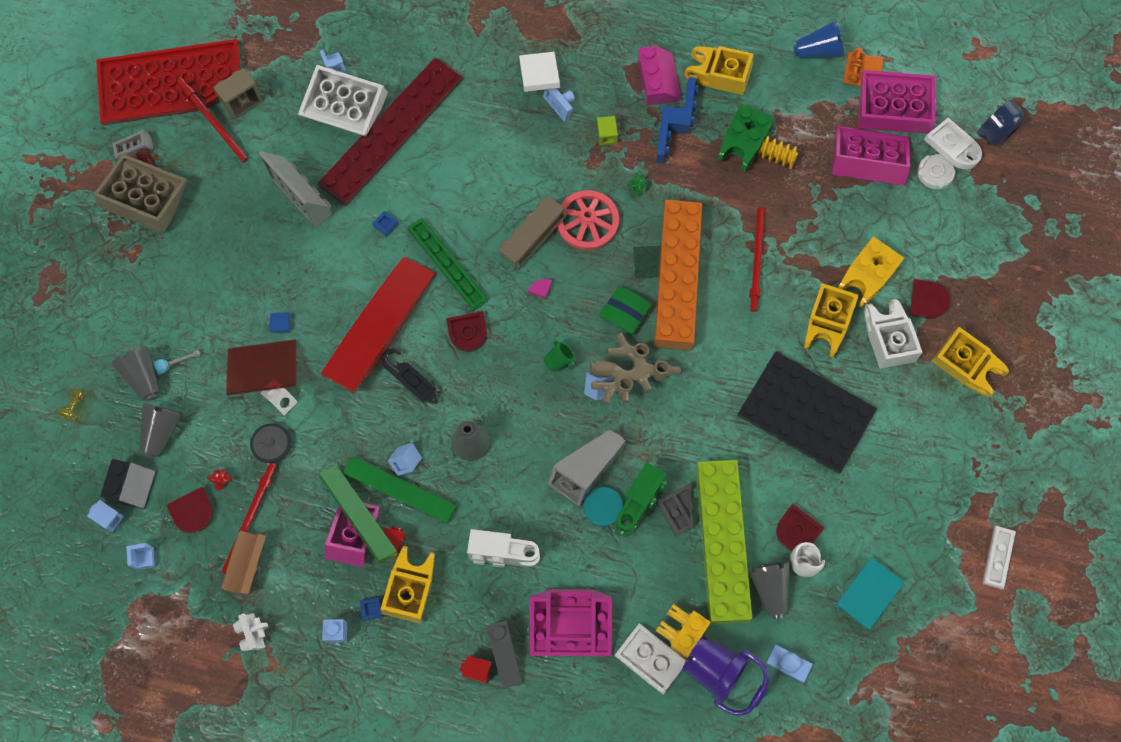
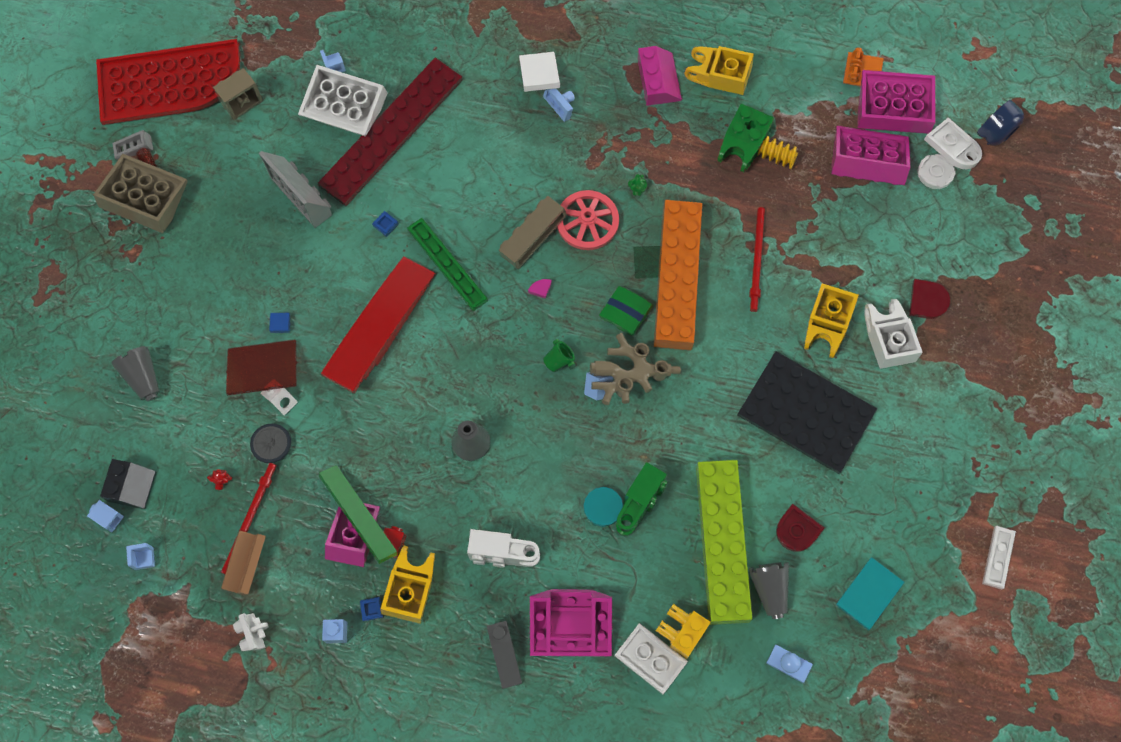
(68, 412): clear yellow piece -> none
(156, 428): dark grey cone -> none
(162, 365): hinge -> none
(191, 94): red bar -> none
(192, 511): dark red tile -> none
(399, 490): green tile -> none
(404, 459): light blue panel -> none
(410, 378): black plate -> none
(467, 331): dark red tile -> none
(476, 669): red brick -> none
(583, 469): light grey slope -> none
(607, 130): lime panel -> none
(677, 120): blue bracket -> none
(678, 510): dark grey wing -> none
(719, 671): dark purple piece -> none
(806, 560): white helmet -> none
(821, 43): blue cone -> none
(866, 275): yellow brick -> none
(973, 364): yellow brick -> none

